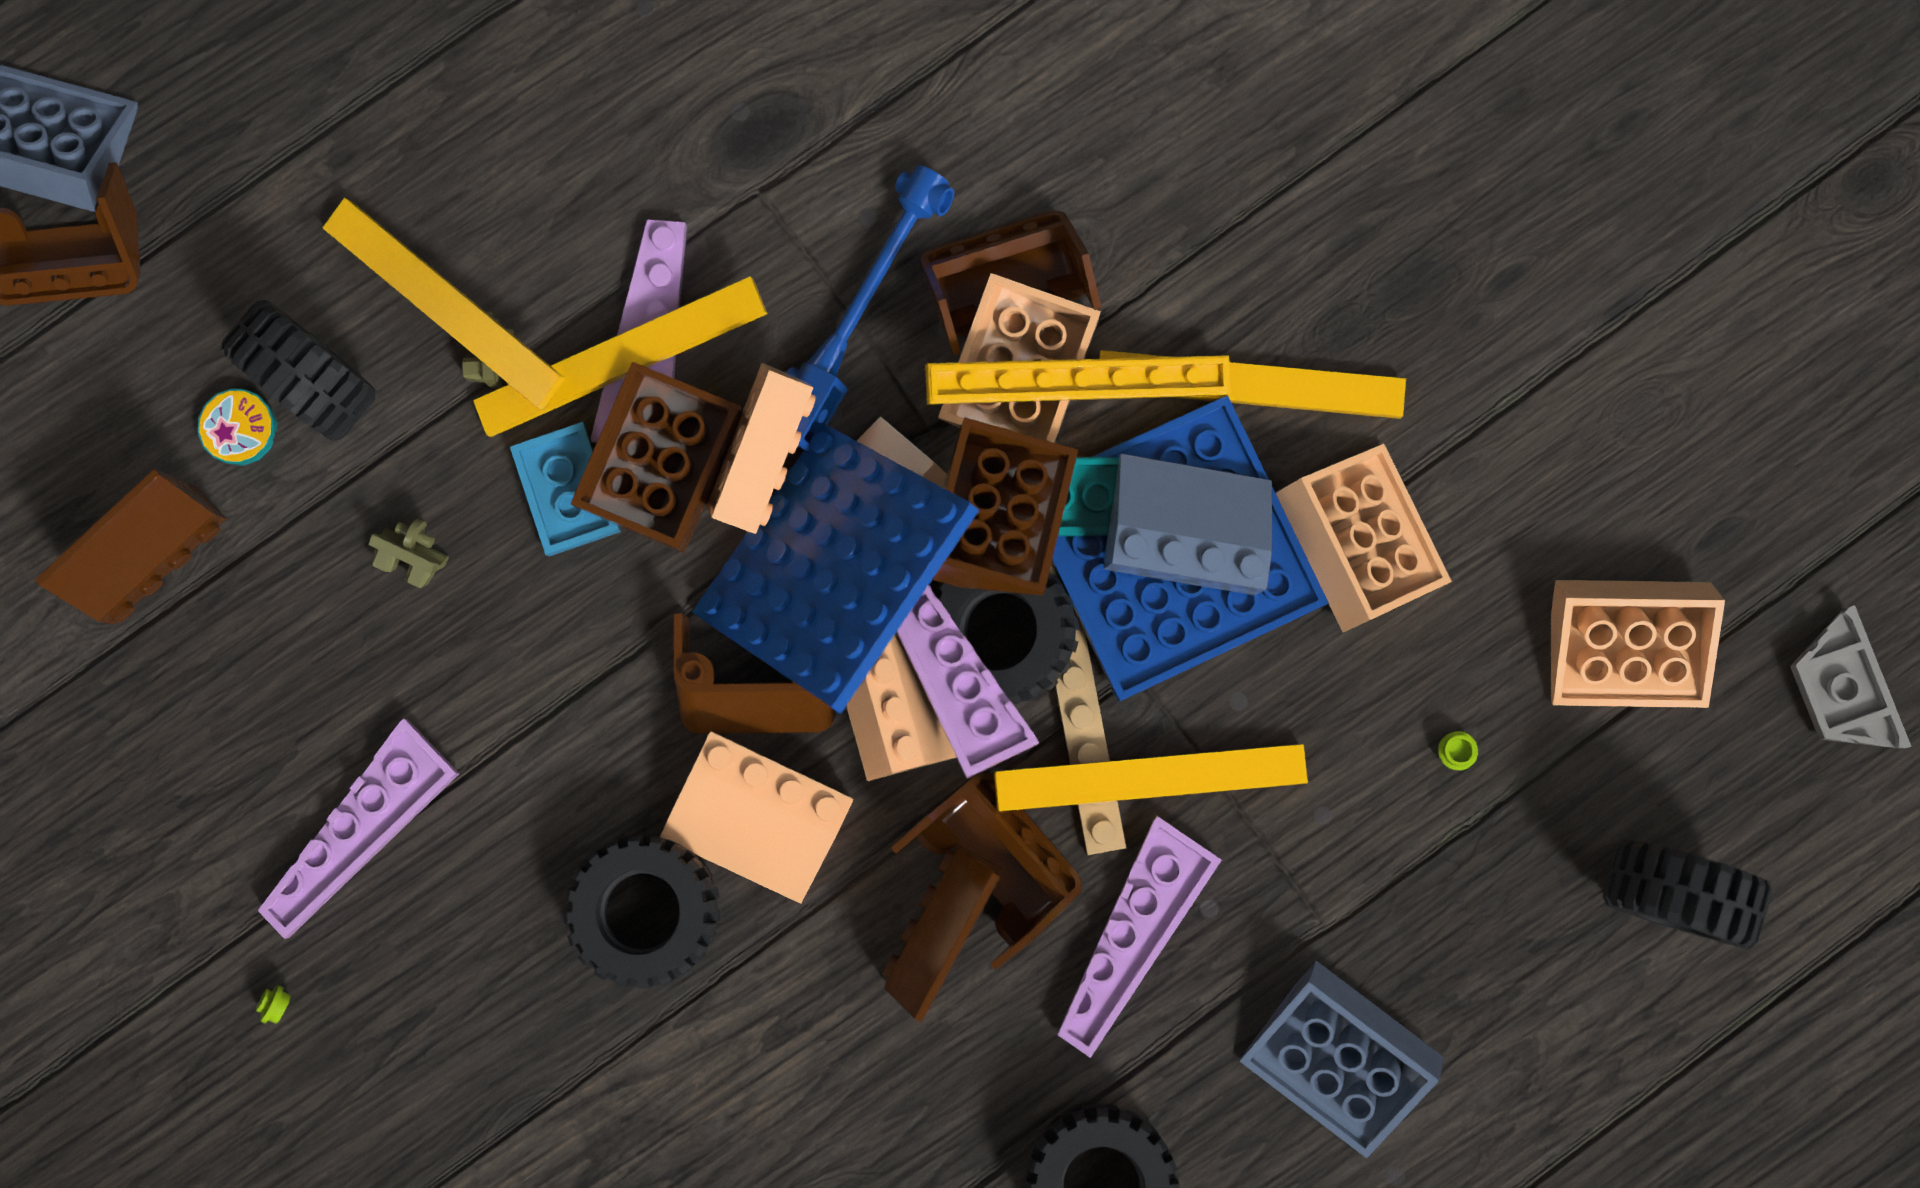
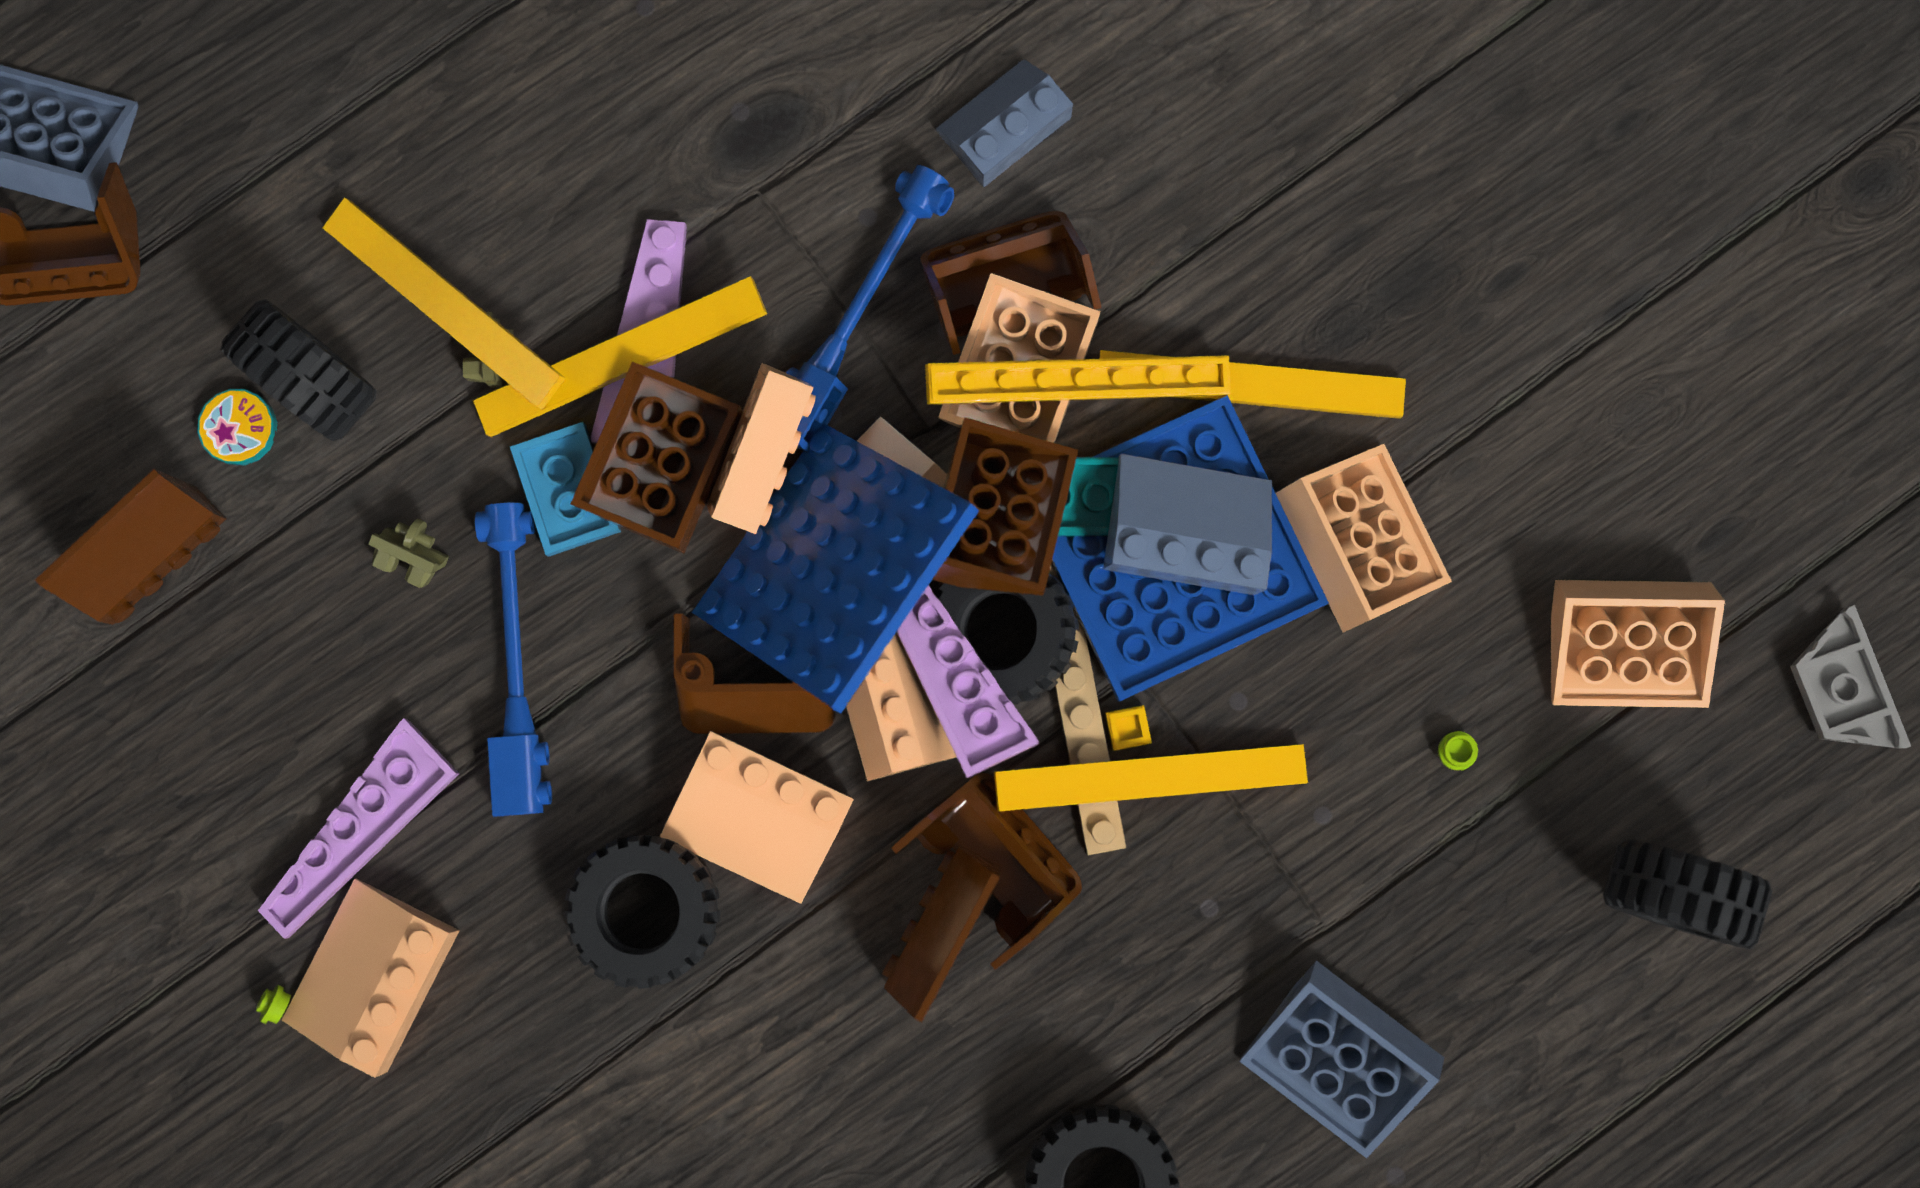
(369, 978): none -> light nougat slope
(518, 755): none -> blue bar
(1006, 121): none -> sand blue slope
(1128, 728): none -> yellow tile
(1147, 912): lavender wing -> none

